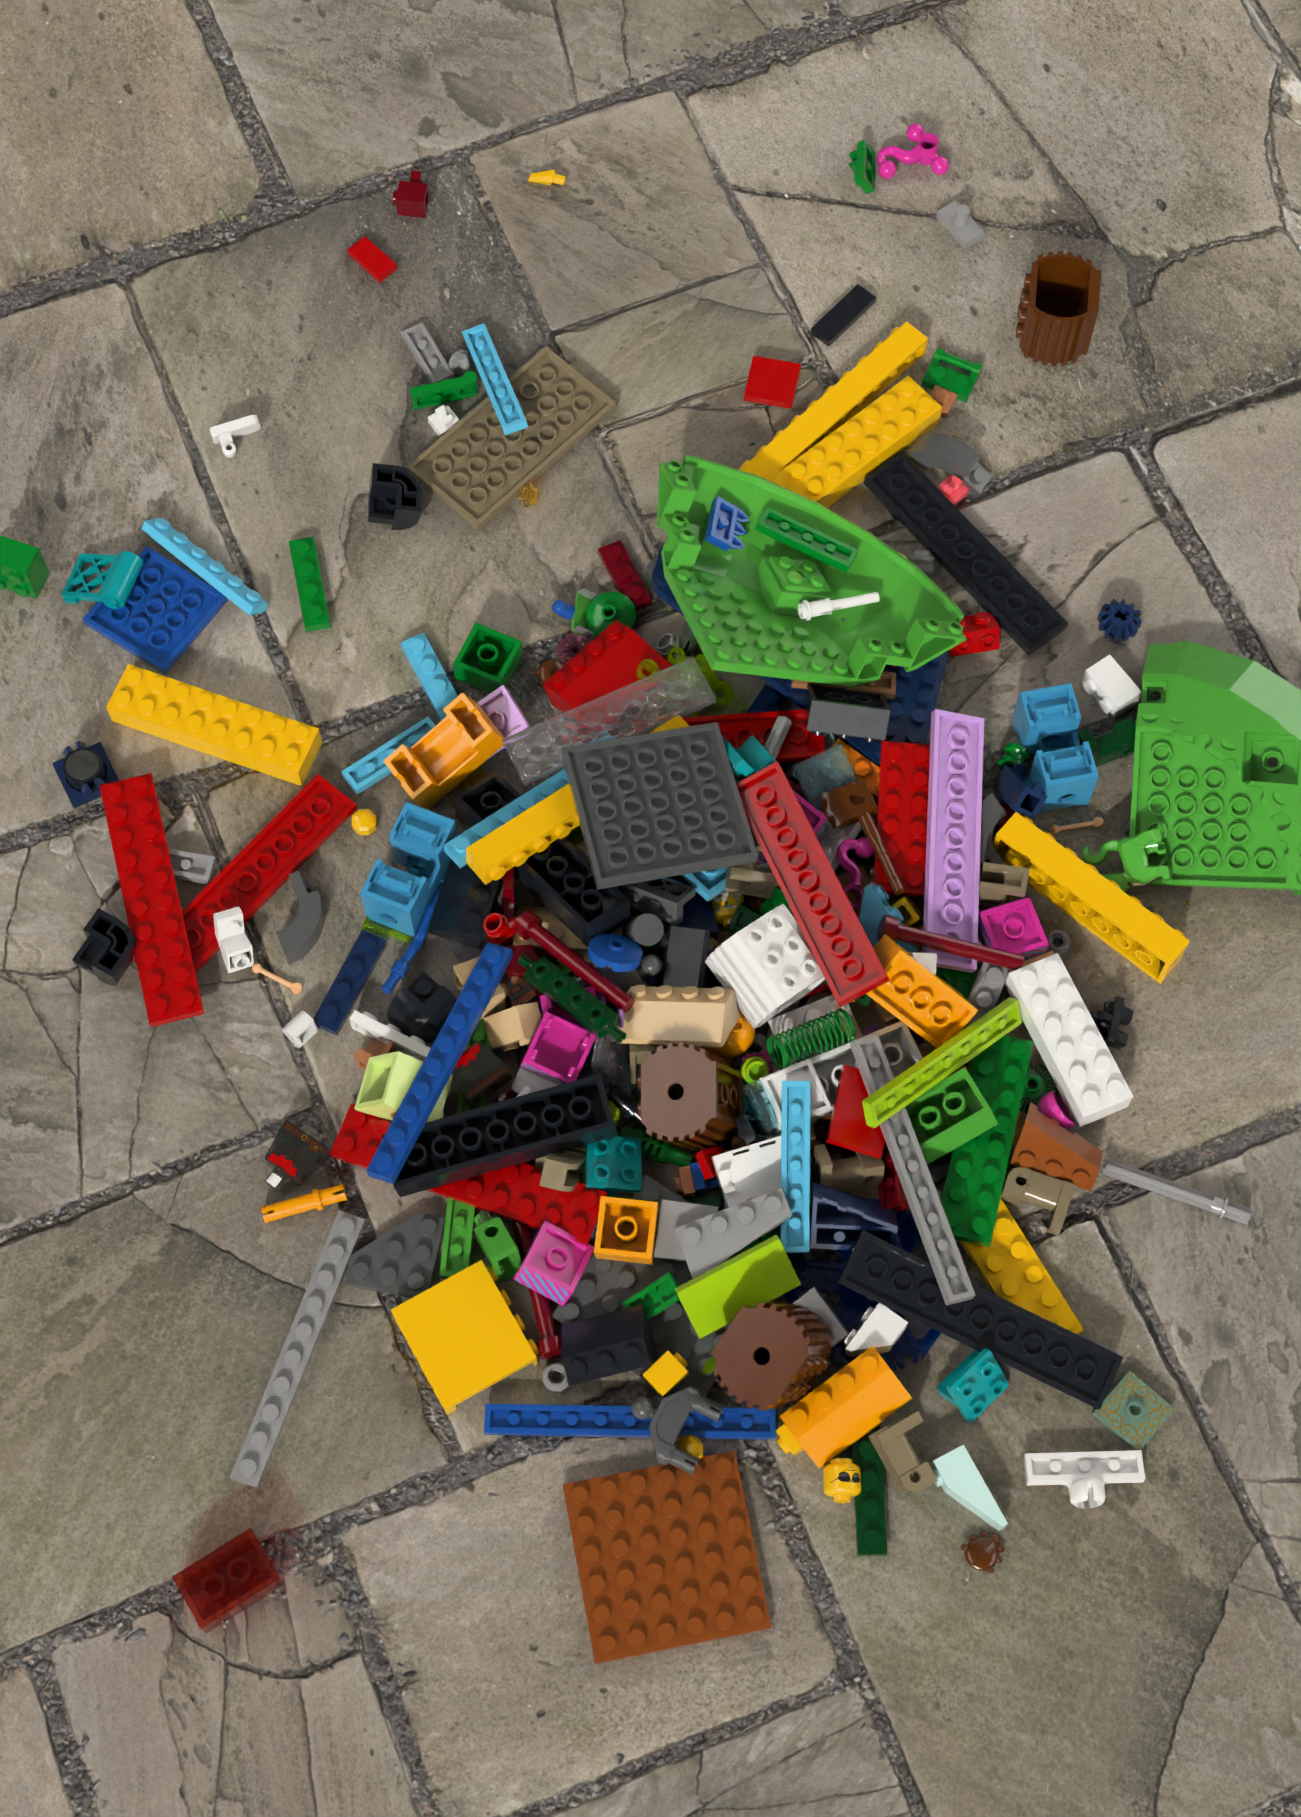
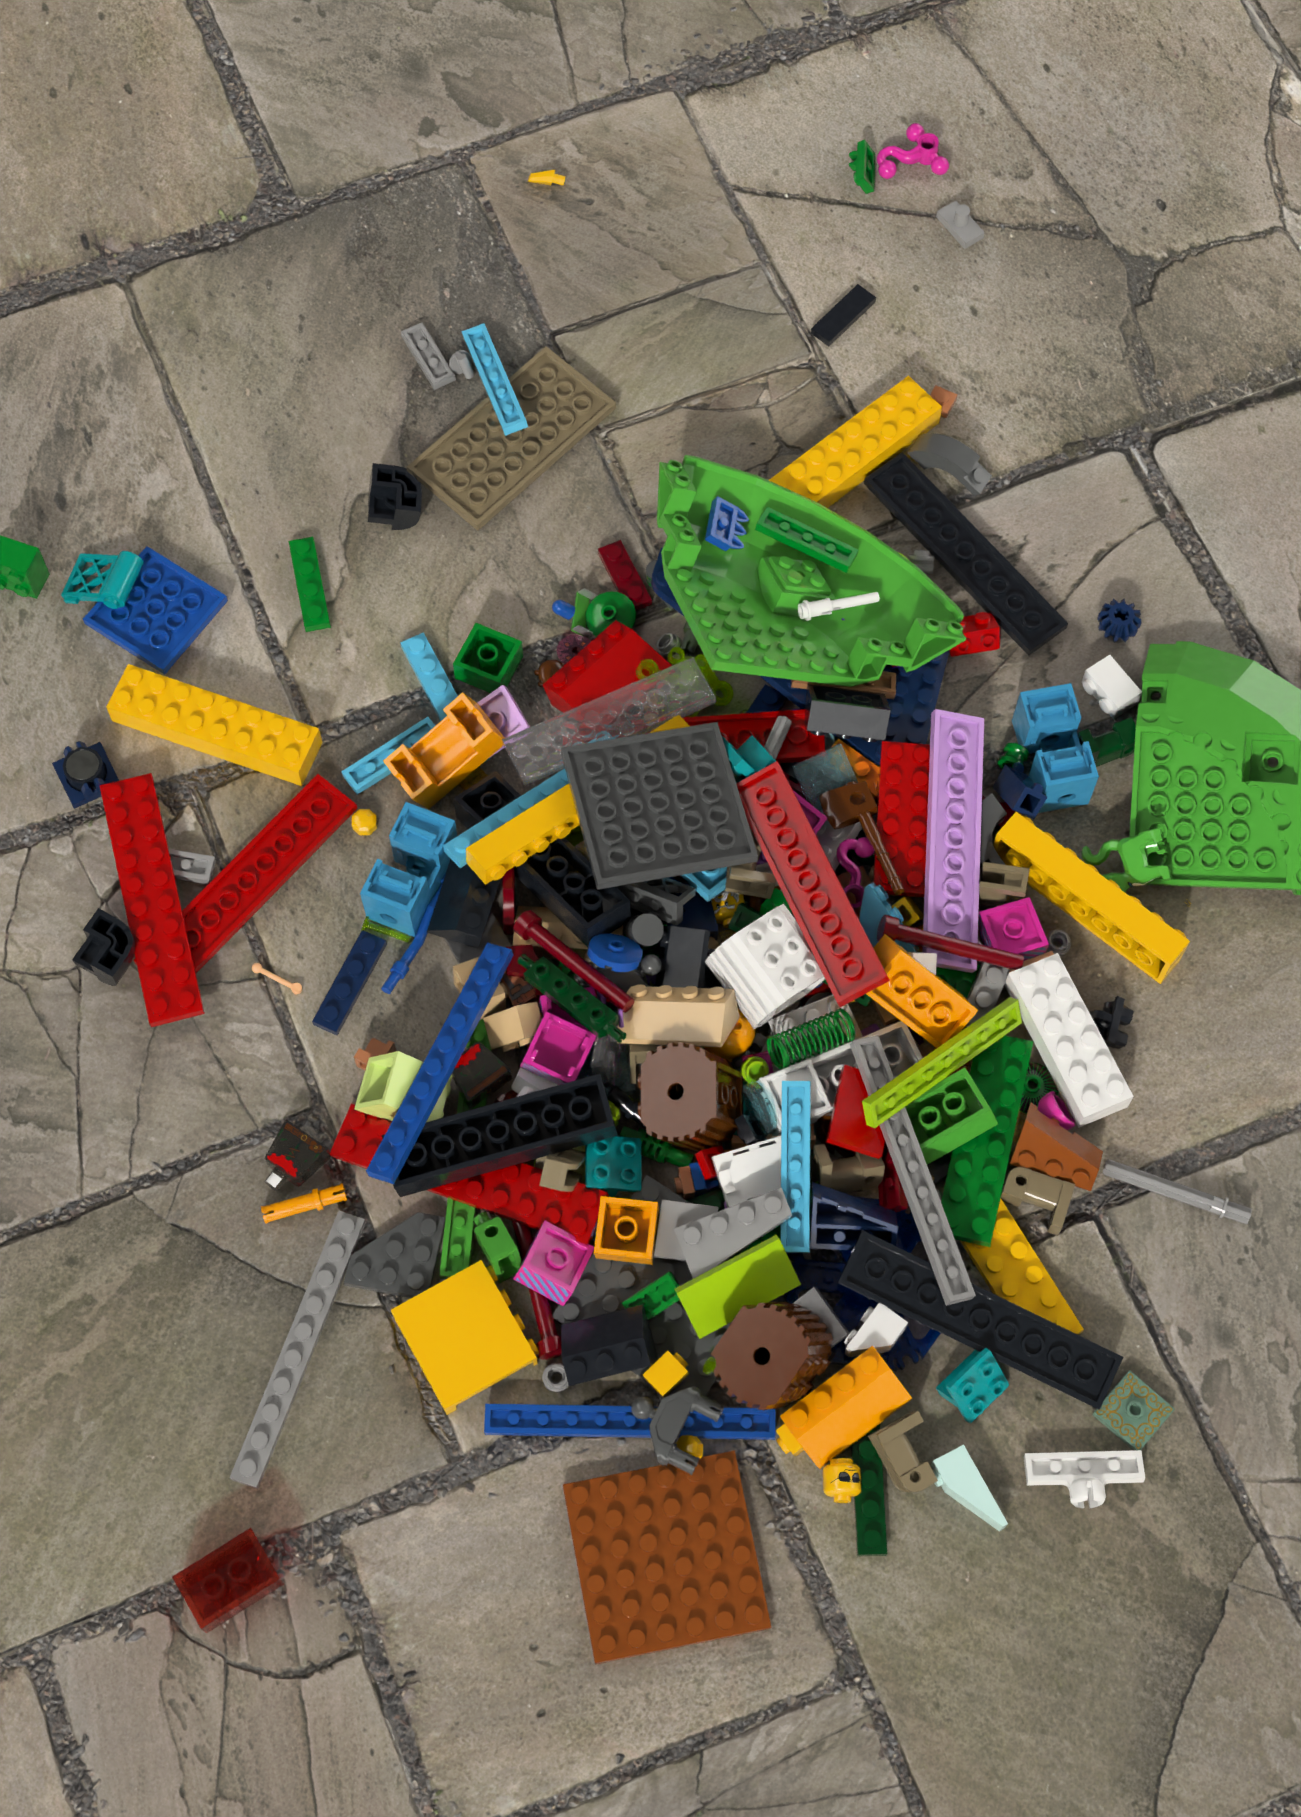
(204, 566): medium azure plate -> none
(227, 431): white piece -> none
(232, 940): white slope -> none
(300, 1029): white brick -> none
(307, 927): dark grey arch -> none
(369, 1026): white plate -> none
(372, 259): red tile -> none
(412, 197): dark red brick -> none
(421, 1008): black brick -> none
(442, 420): white tile -> none
(444, 391): green plate -> none
(499, 929): red animal -> none
(529, 494): clear yellow plate -> none
(772, 382): red tile -> none
(841, 401): yellow brick -> none
(952, 379): green plate -> none
(953, 489): coral tile -> none
(983, 1551): reddish brown piece -> none
(1058, 308): reddish brown piece -> none
(1097, 823): light nougat hinge -> none

